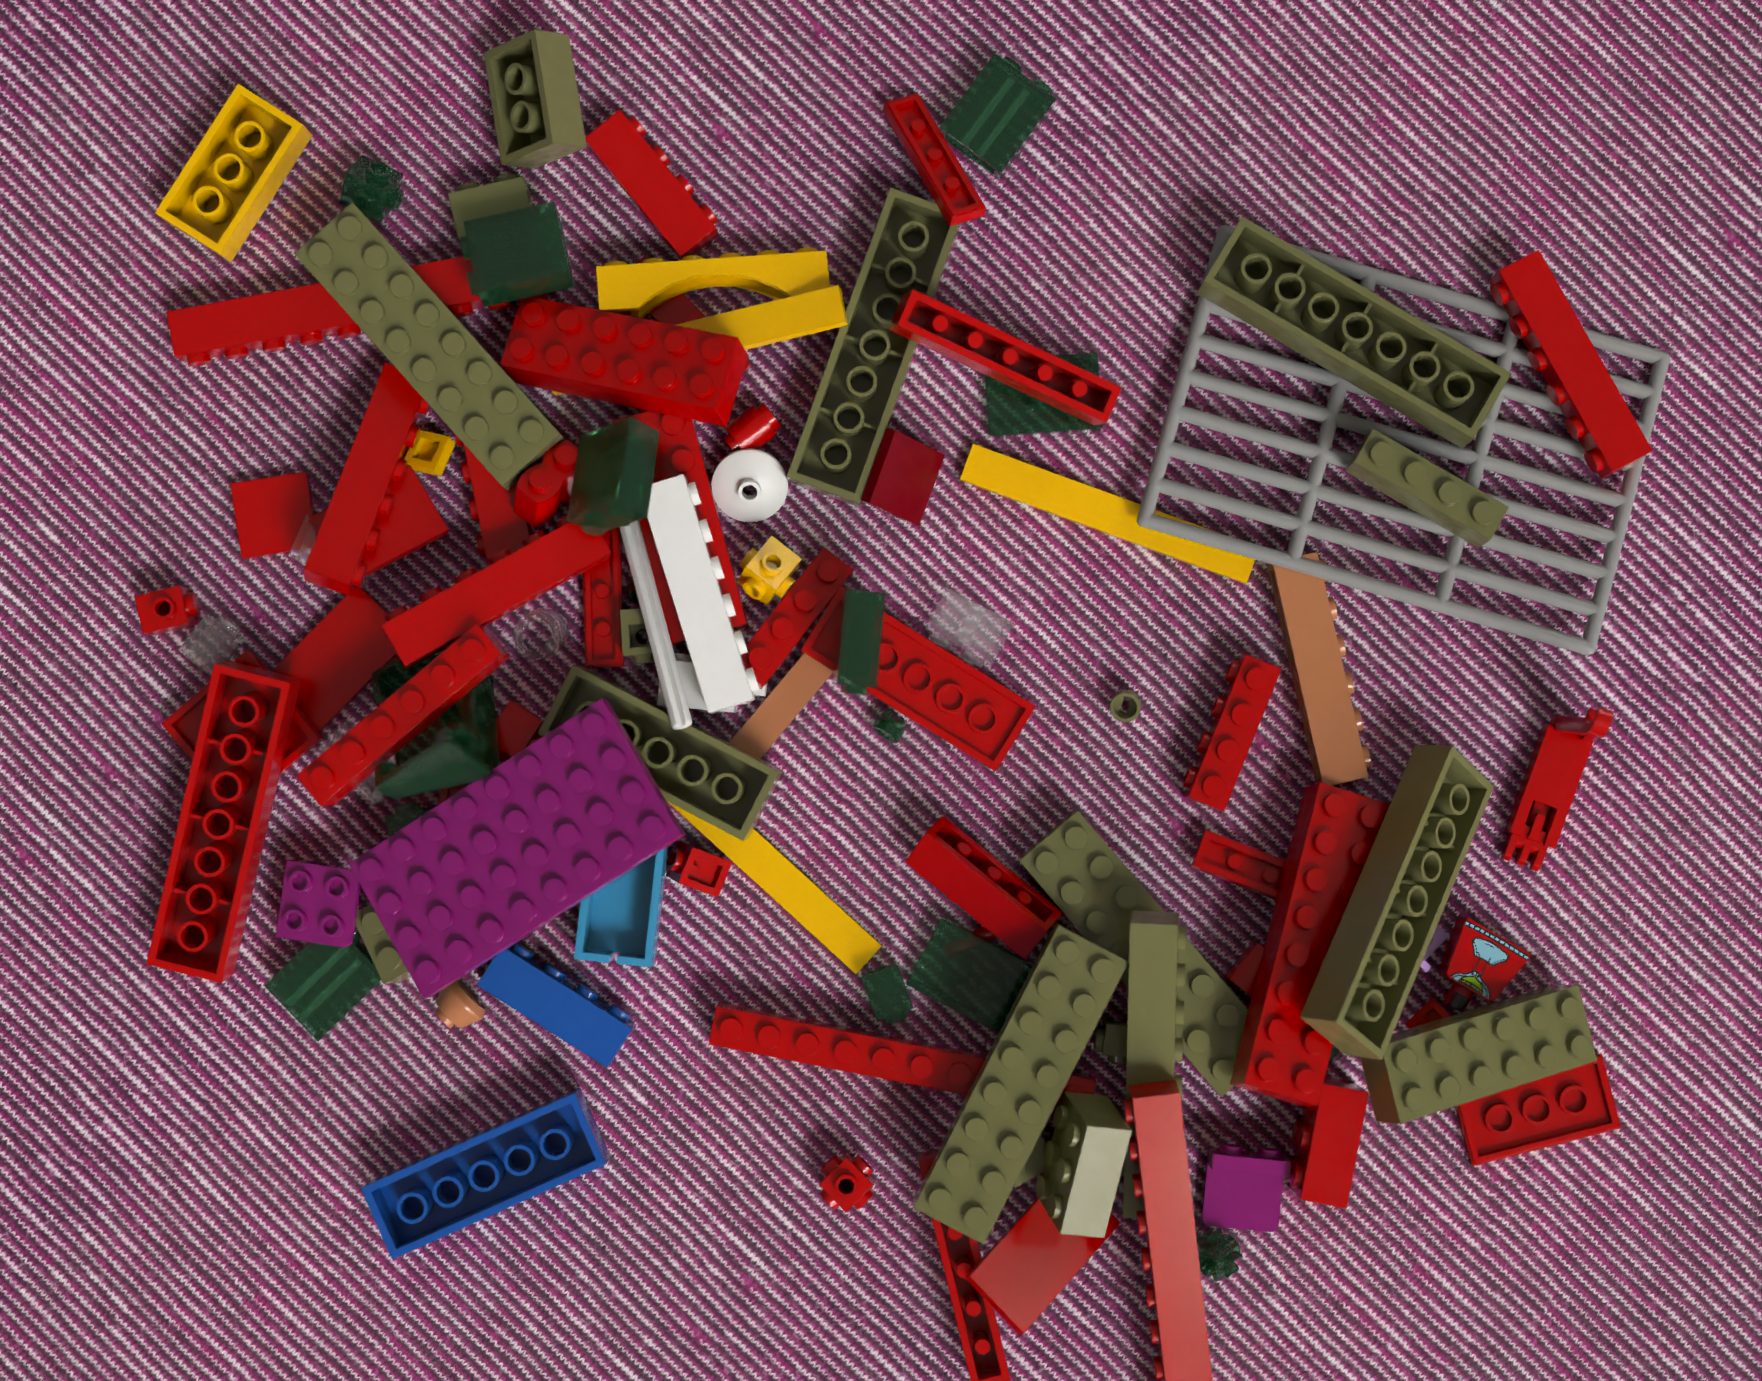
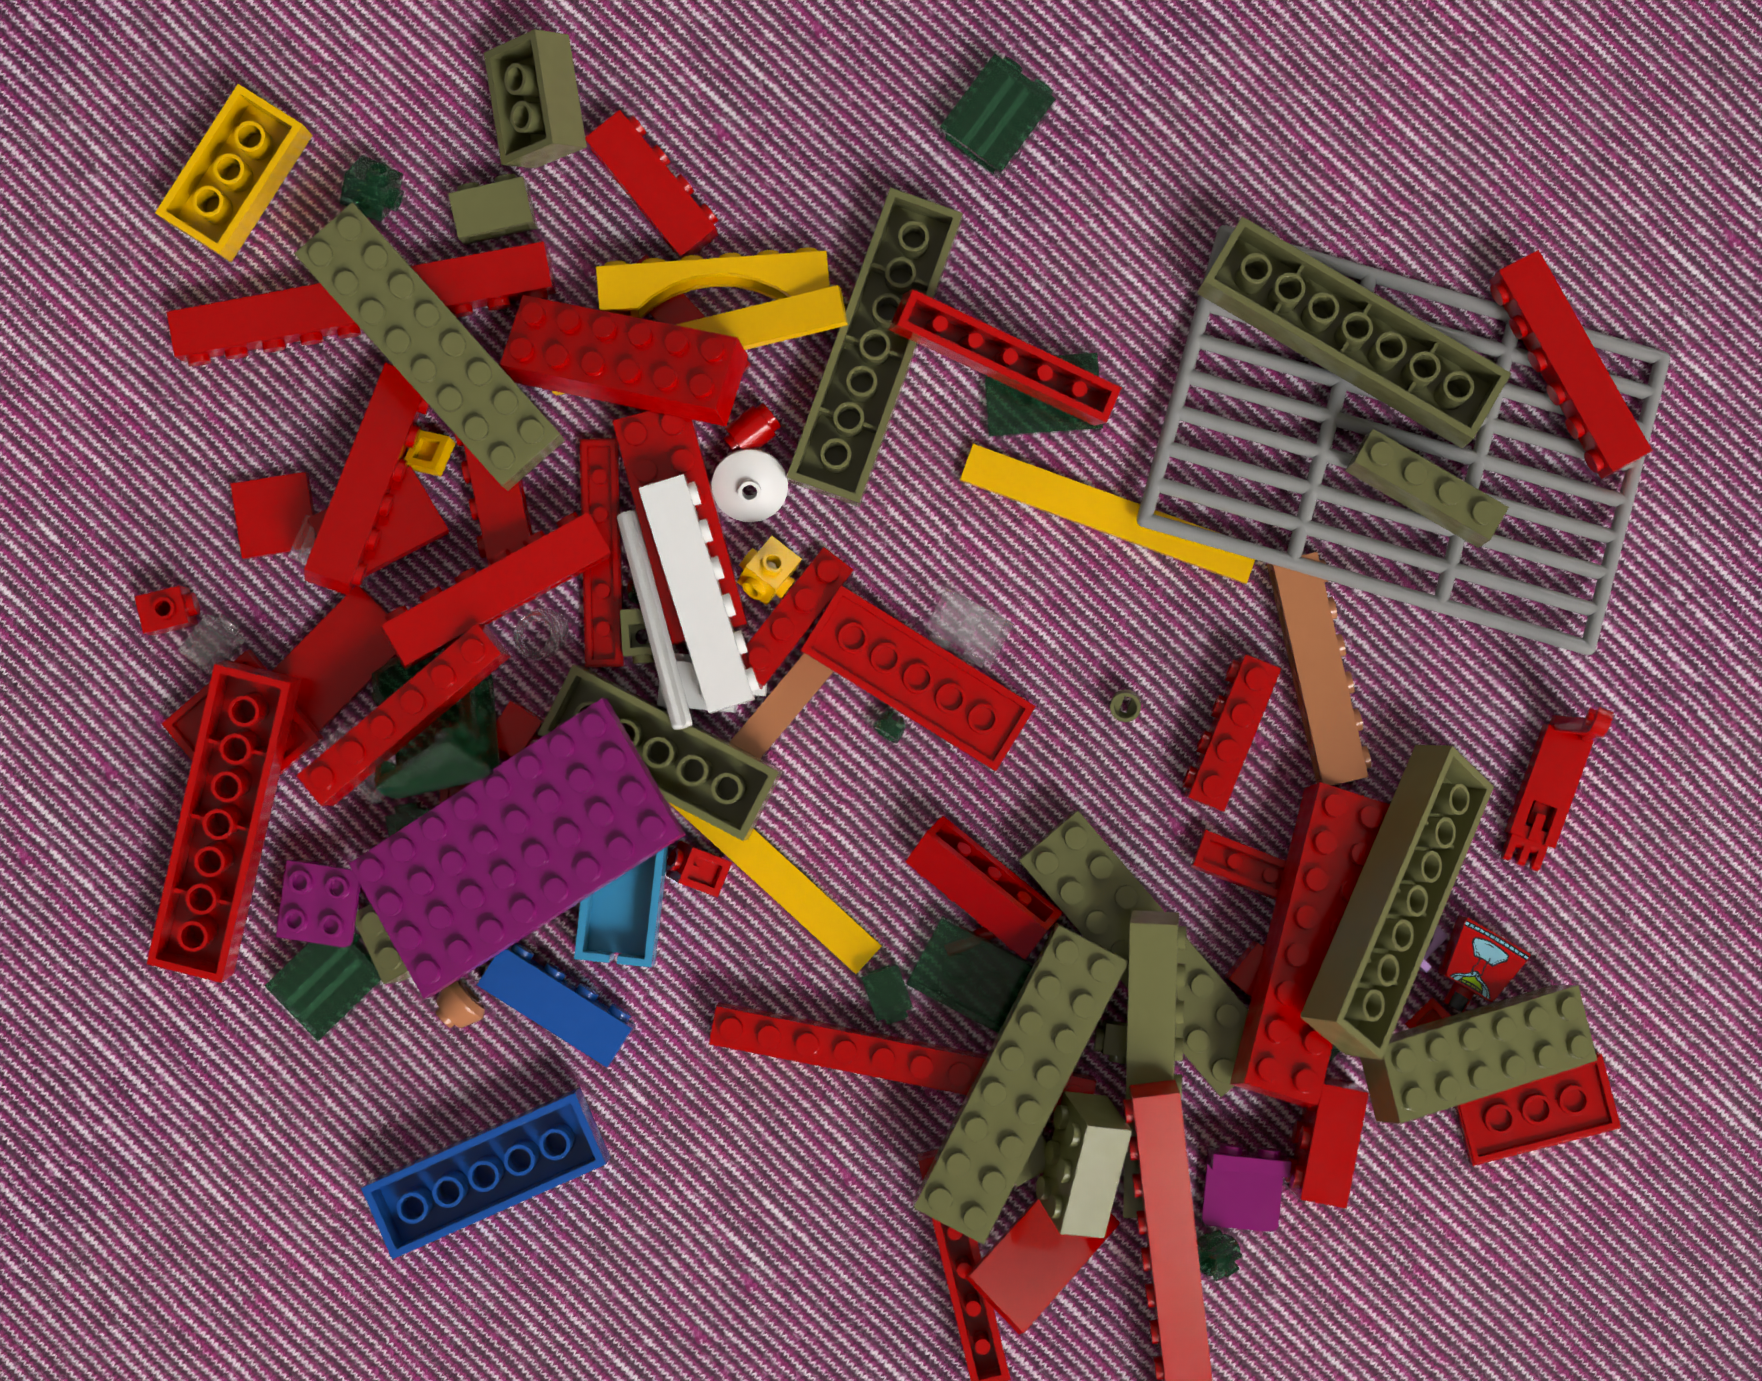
(517, 254): clear green brick -> none
(546, 485): red brick -> none
(613, 476): clear green brick -> none
(846, 1168): red brick -> none
(859, 640): clear green brick -> none
(902, 477): dark red tile -> none
(934, 159): red tile -> none

